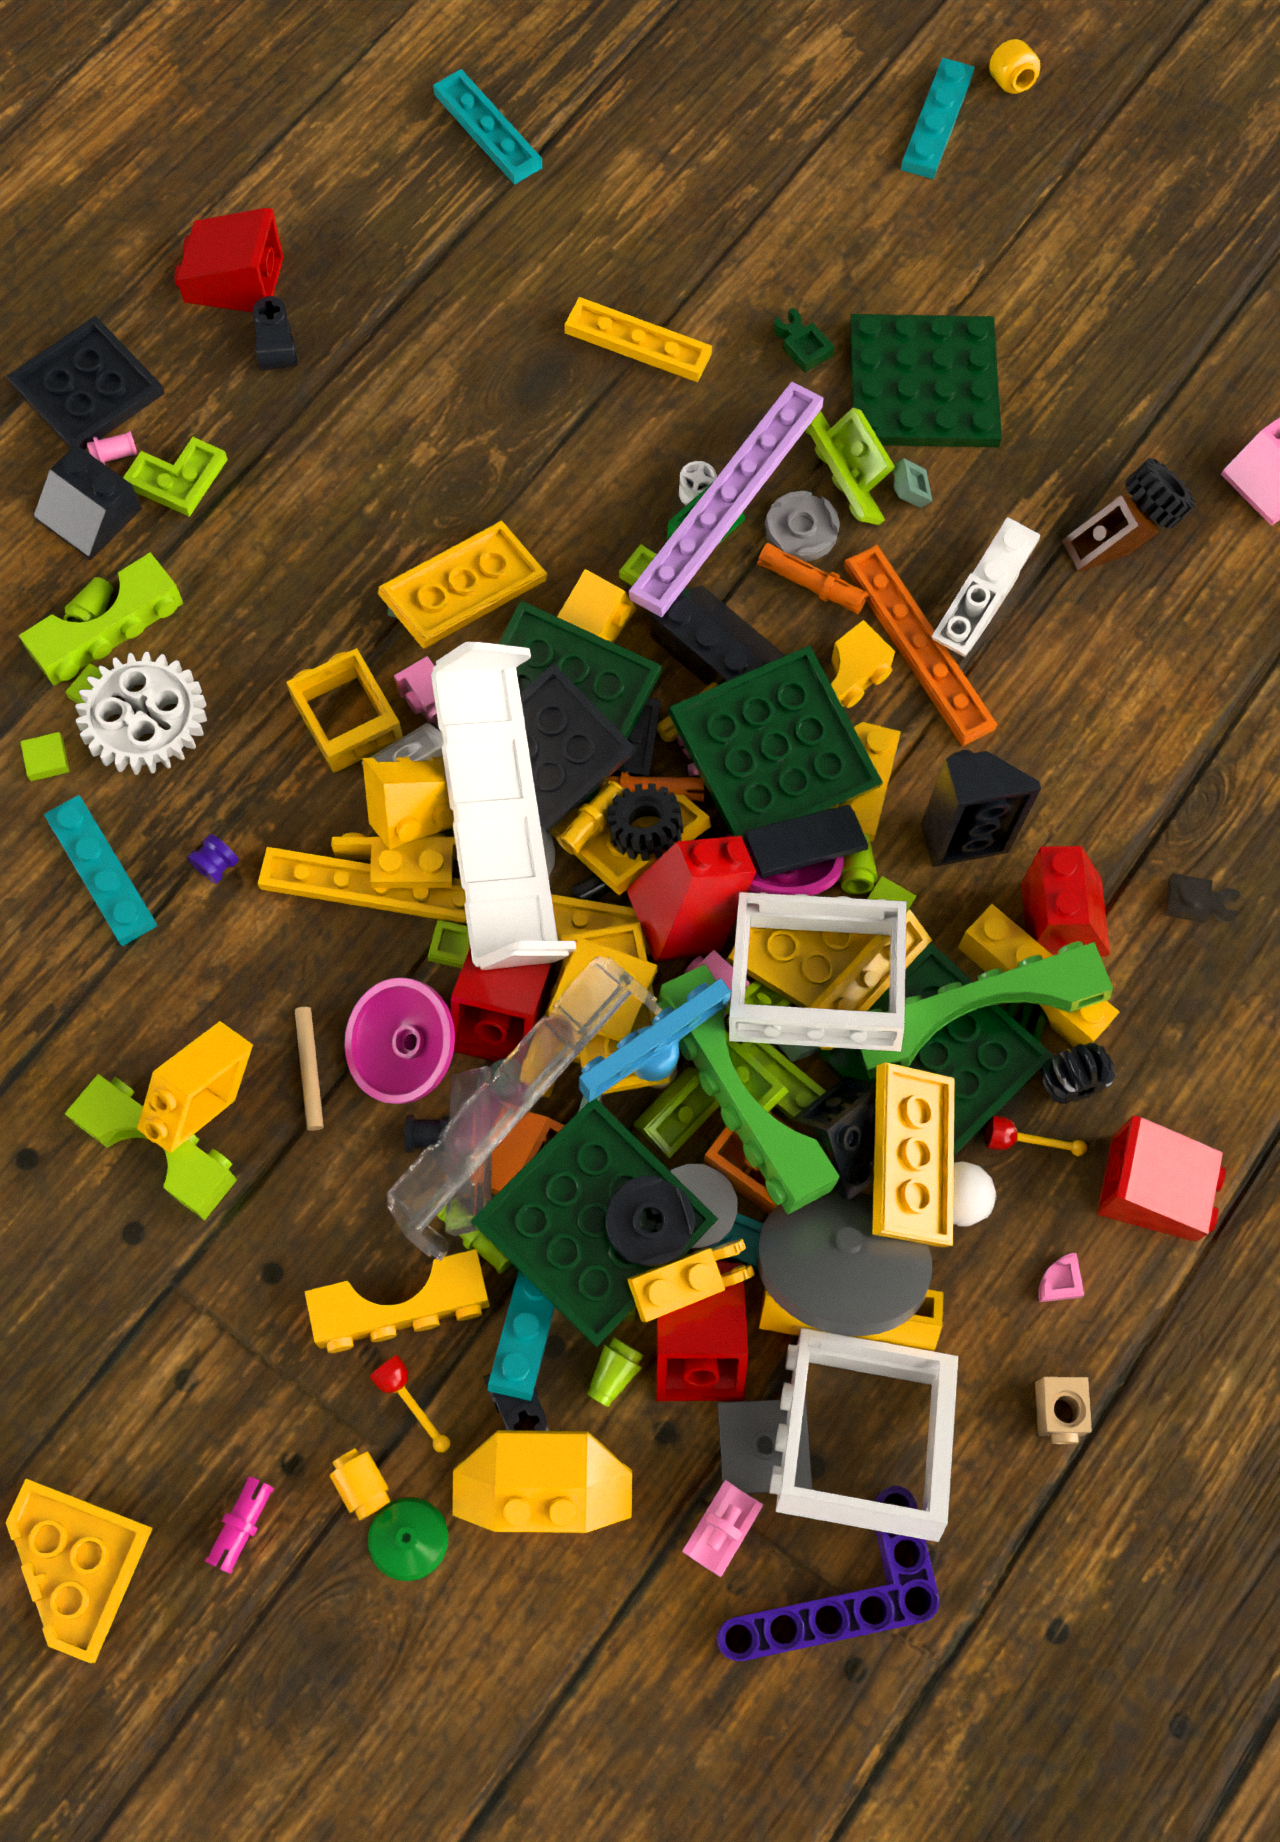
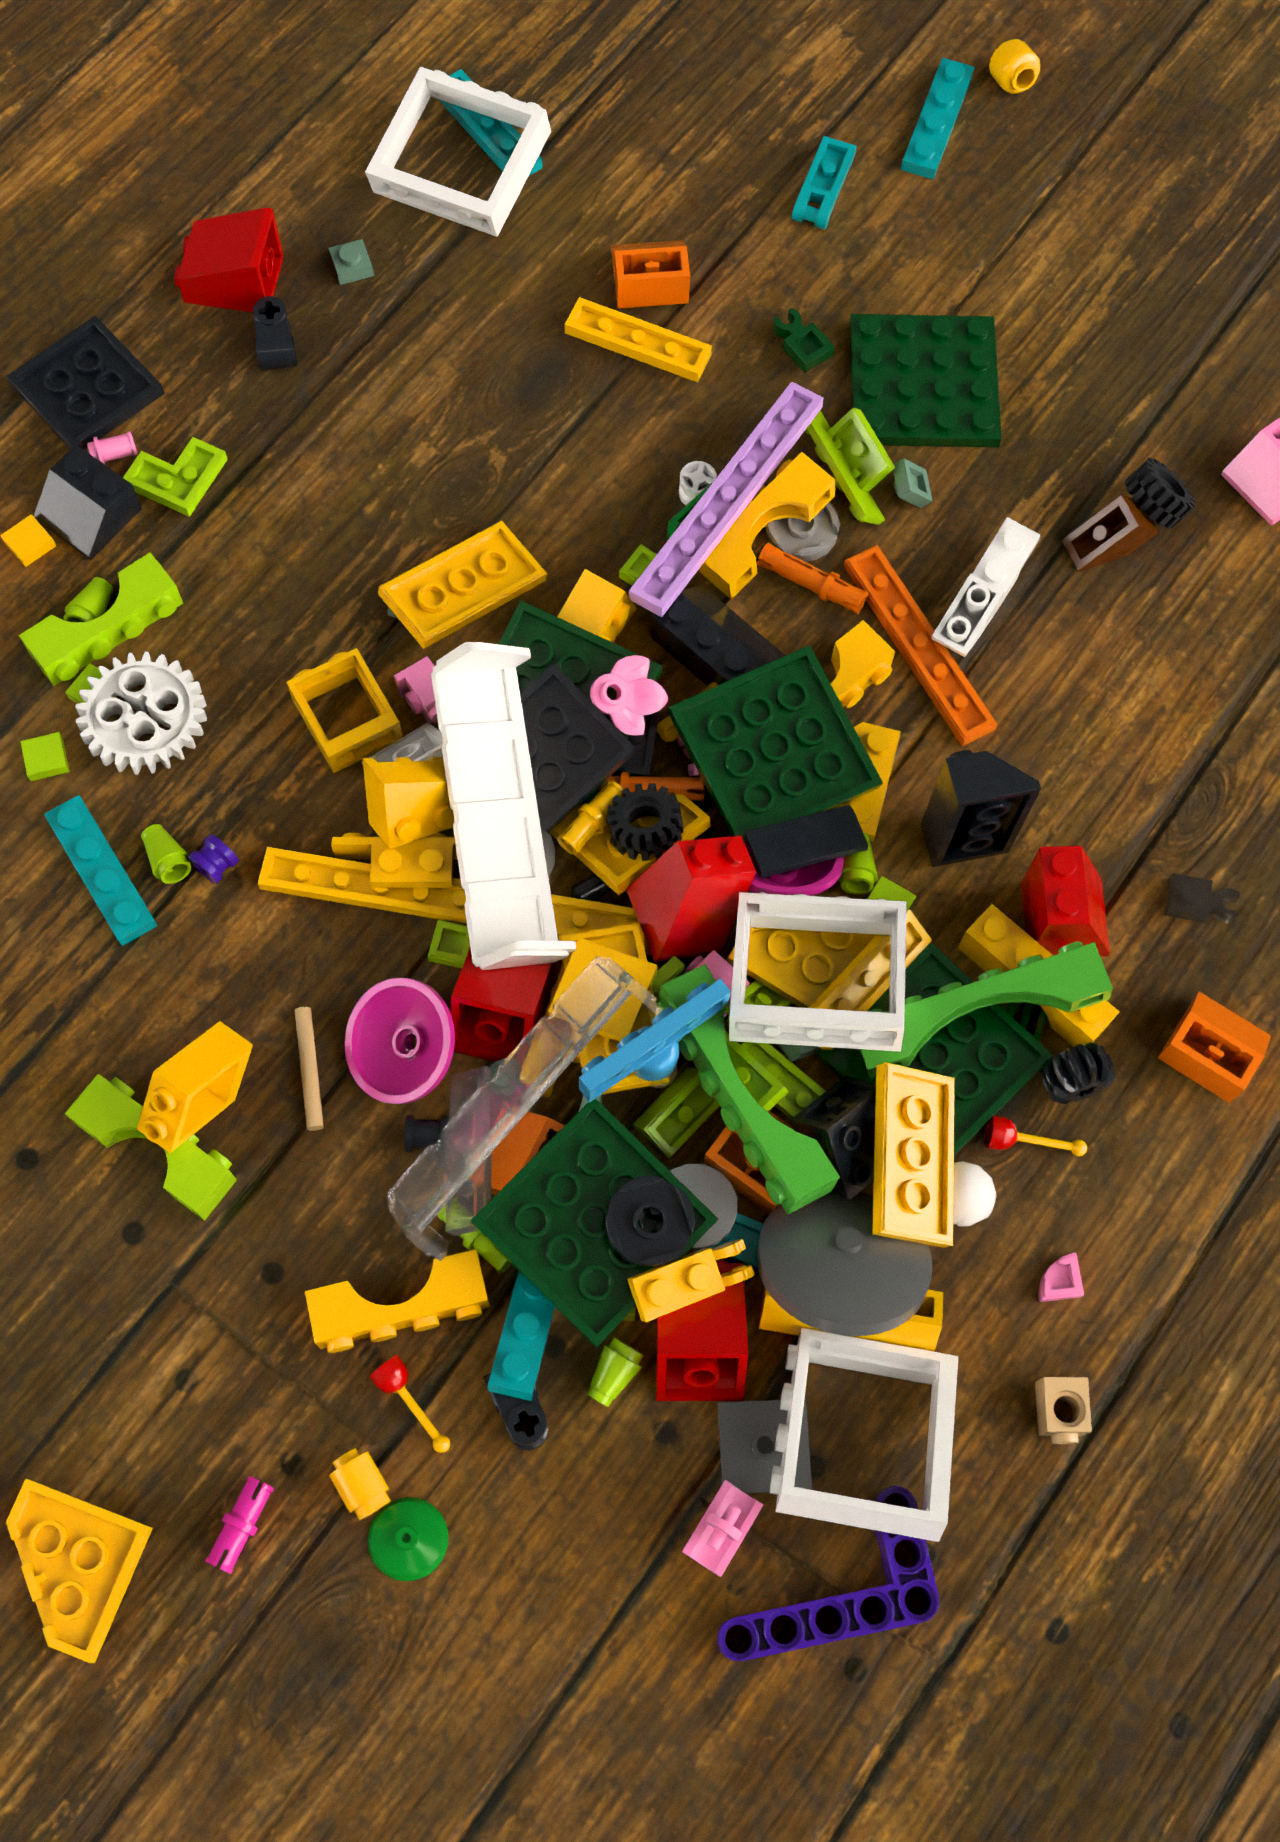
(28, 540): none -> yellow tile
(165, 855): none -> lime cone
(351, 262): none -> sand green plate
(443, 201): none -> white window
(542, 1483): yellow wedge -> none
(634, 692): none -> bright pink plate
(651, 274): none -> orange slope
(669, 971): none -> lime tile
(796, 492): none -> yellow arch
(824, 182): none -> teal plate
(1161, 1181): slope -> none
(1215, 1048): none -> orange slope

